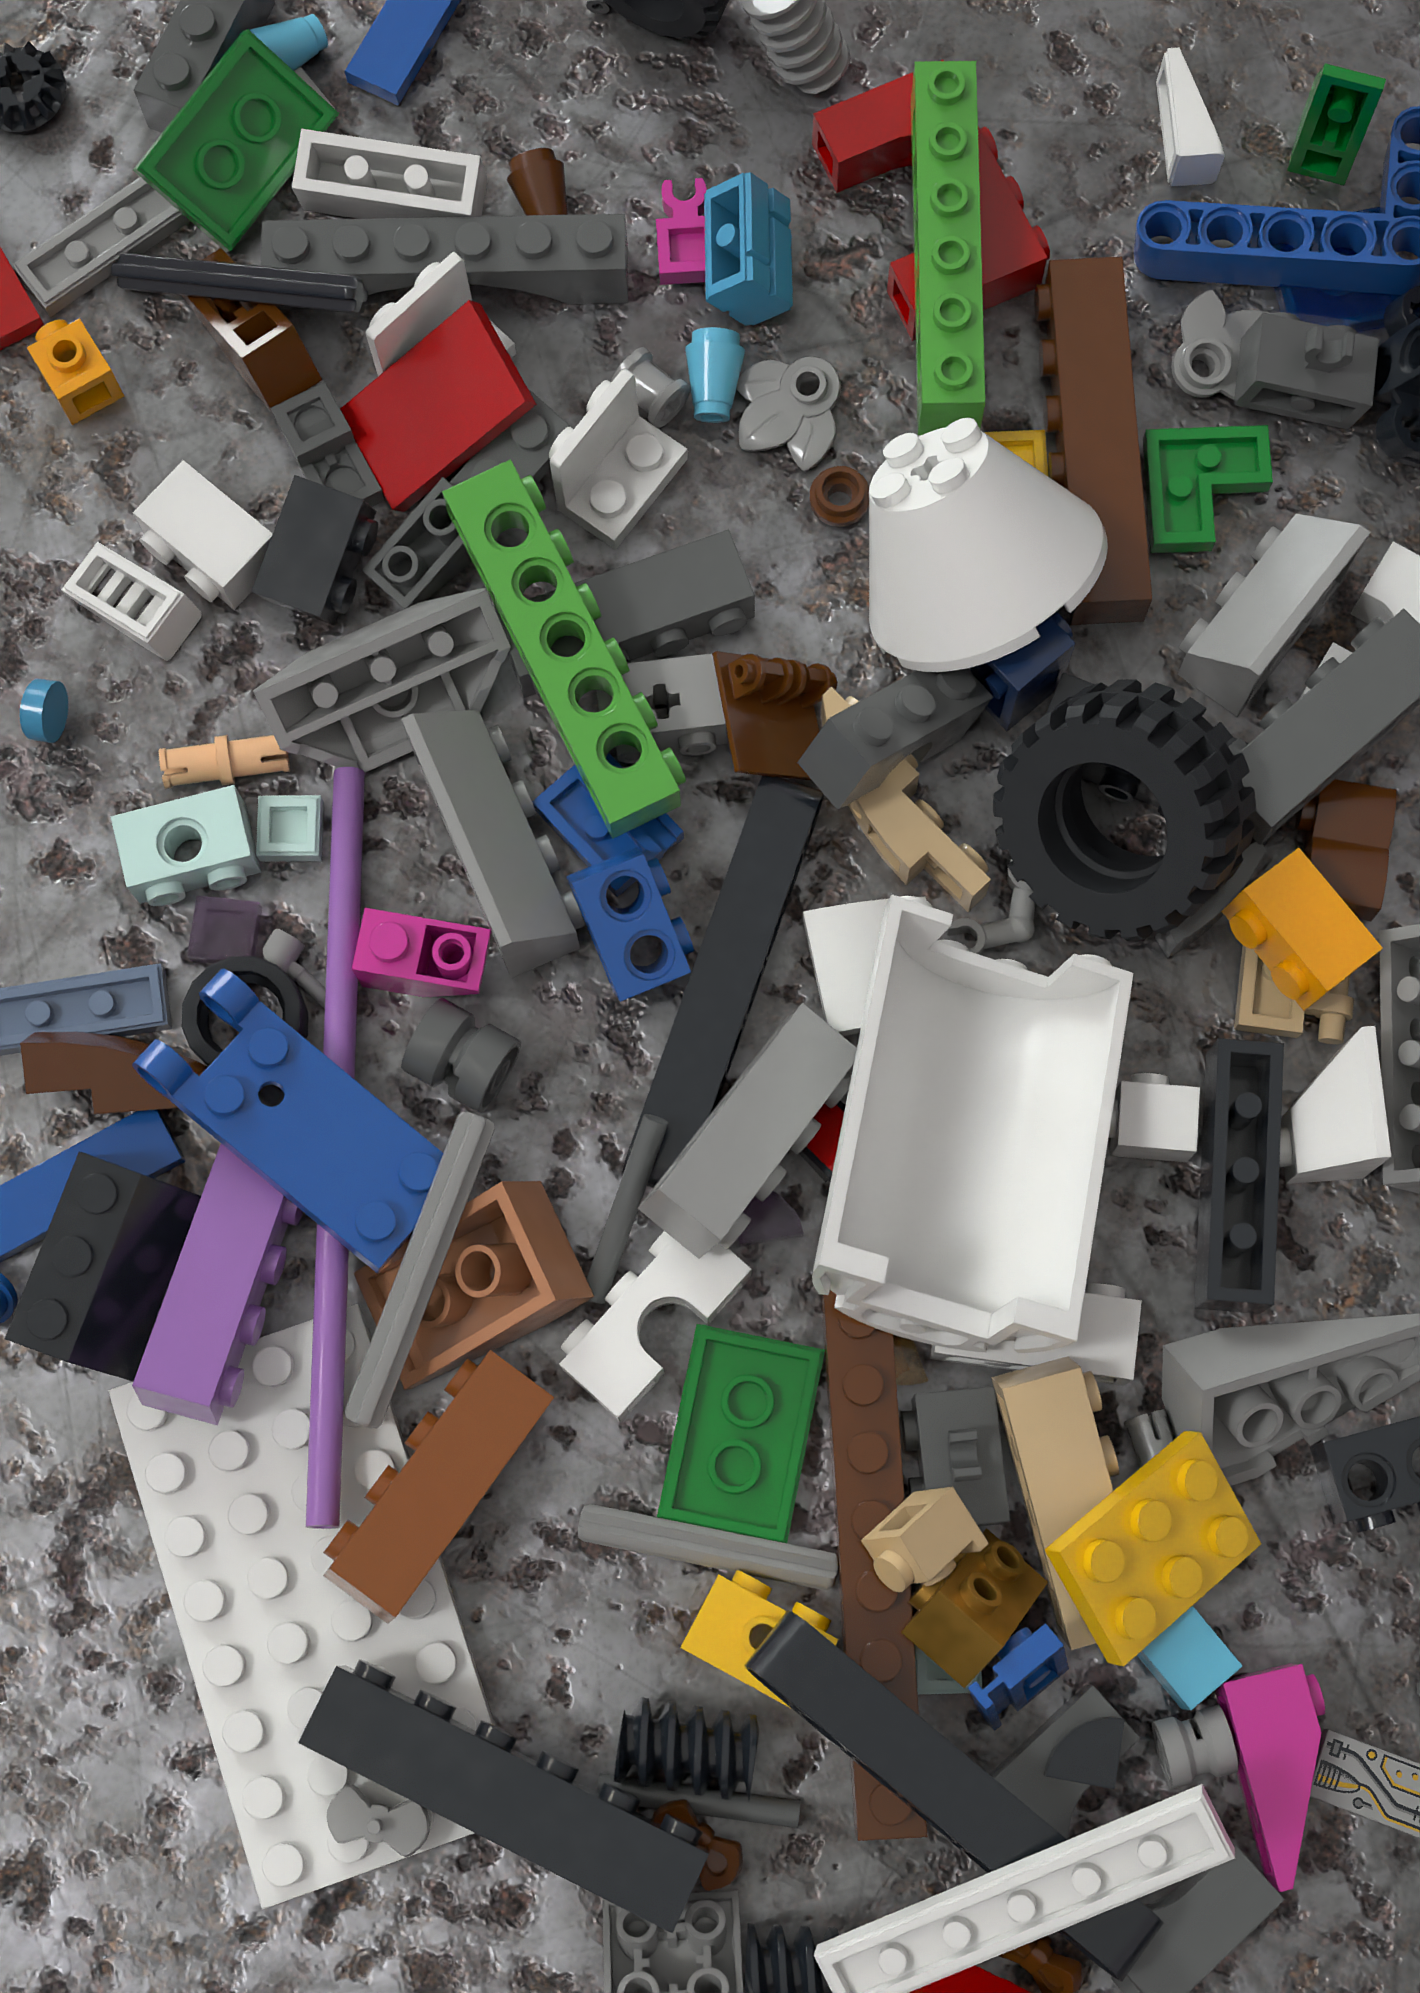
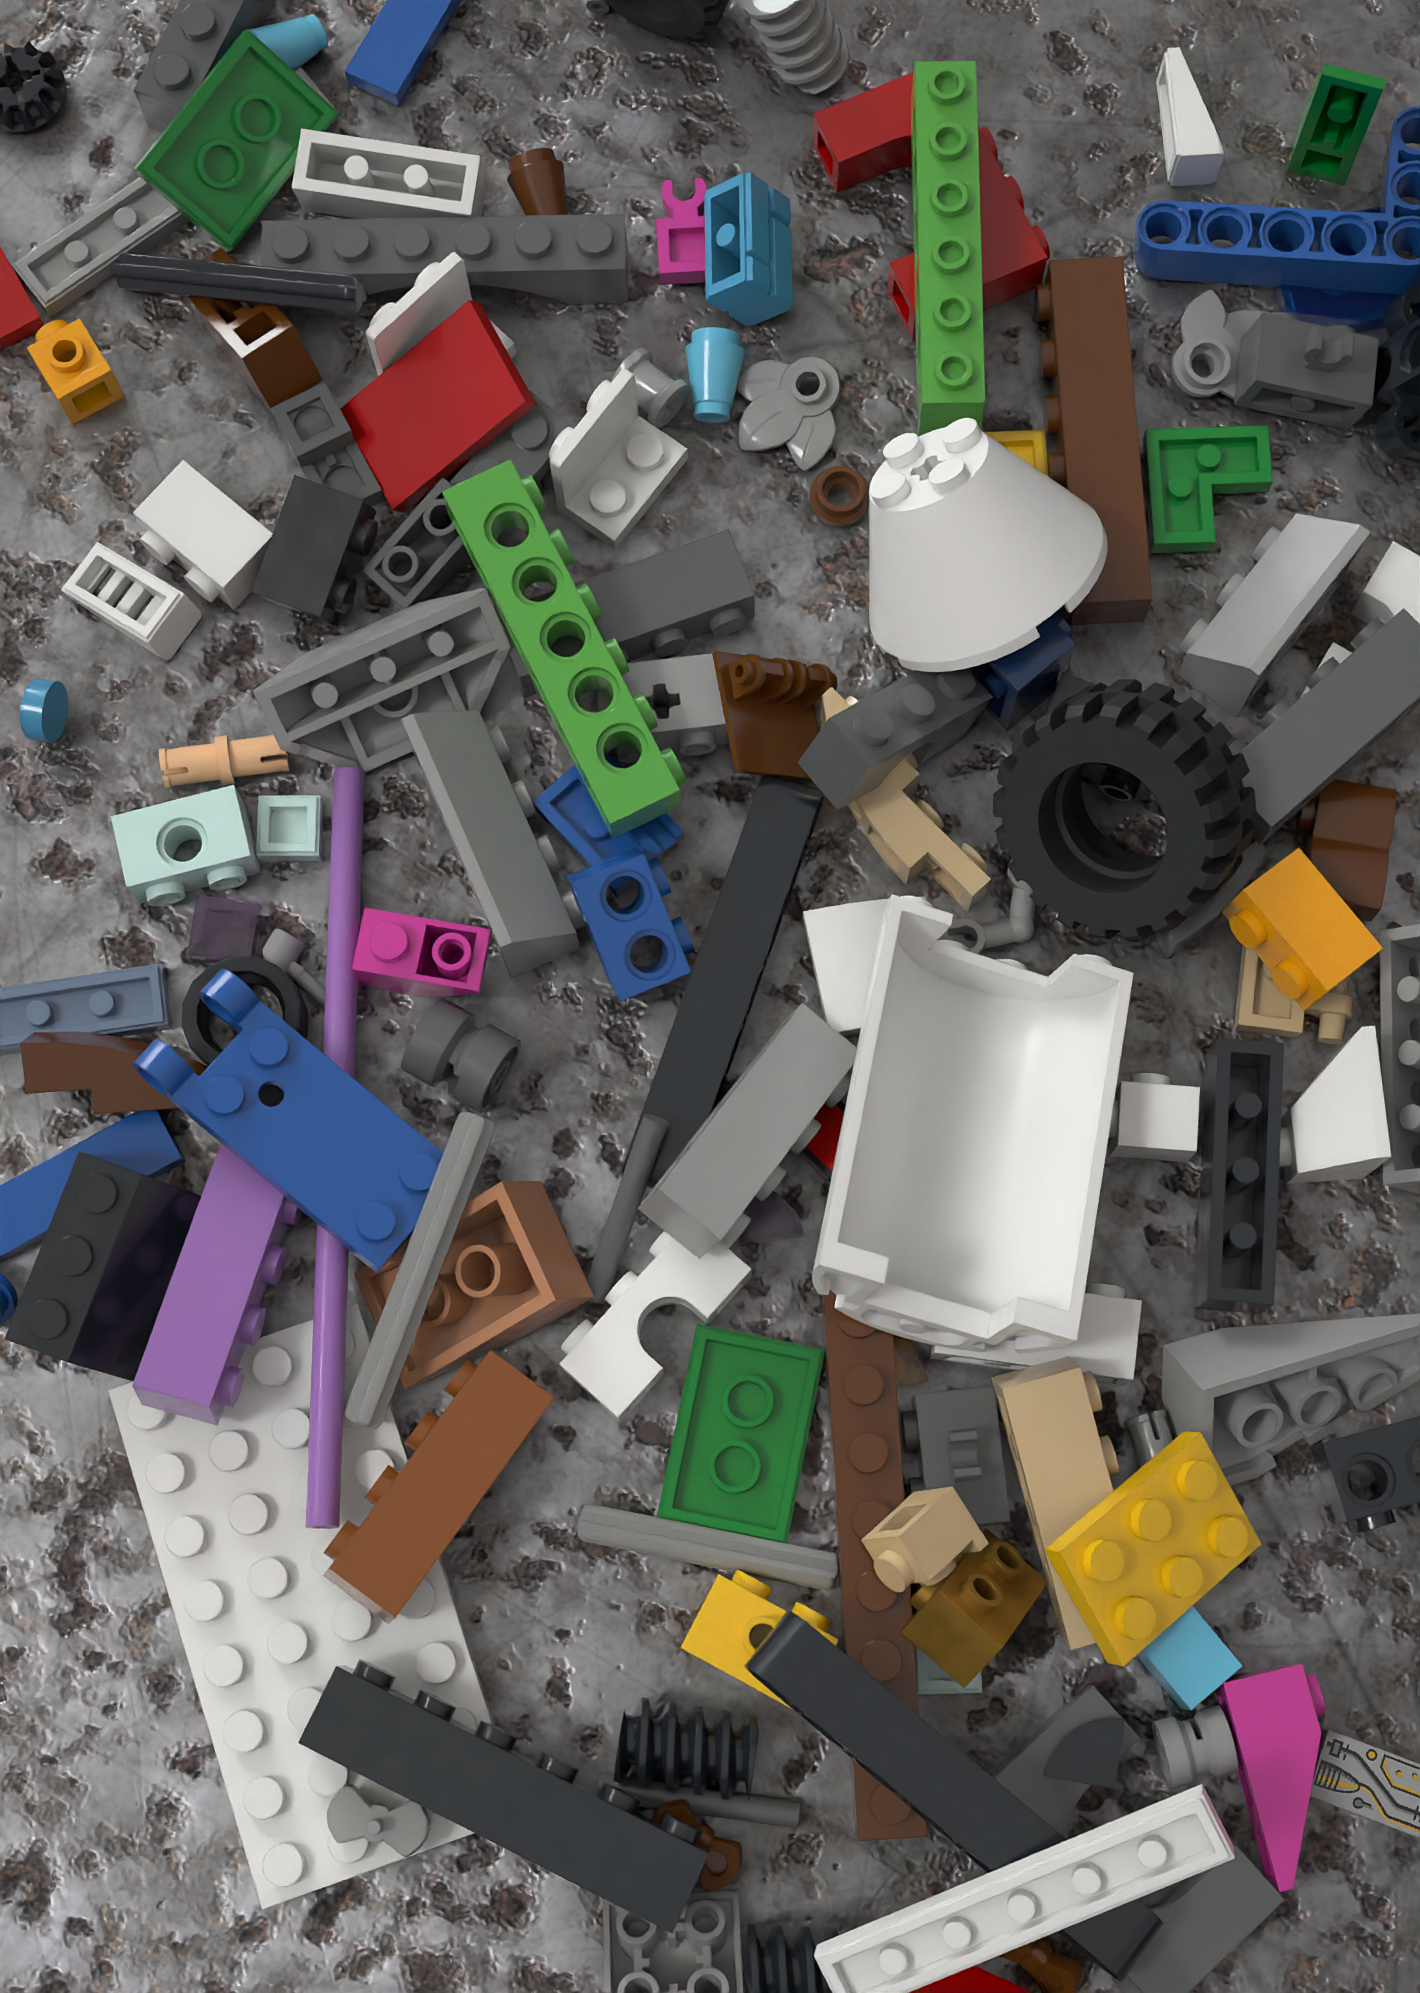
(1026, 1669): blue plate -> none

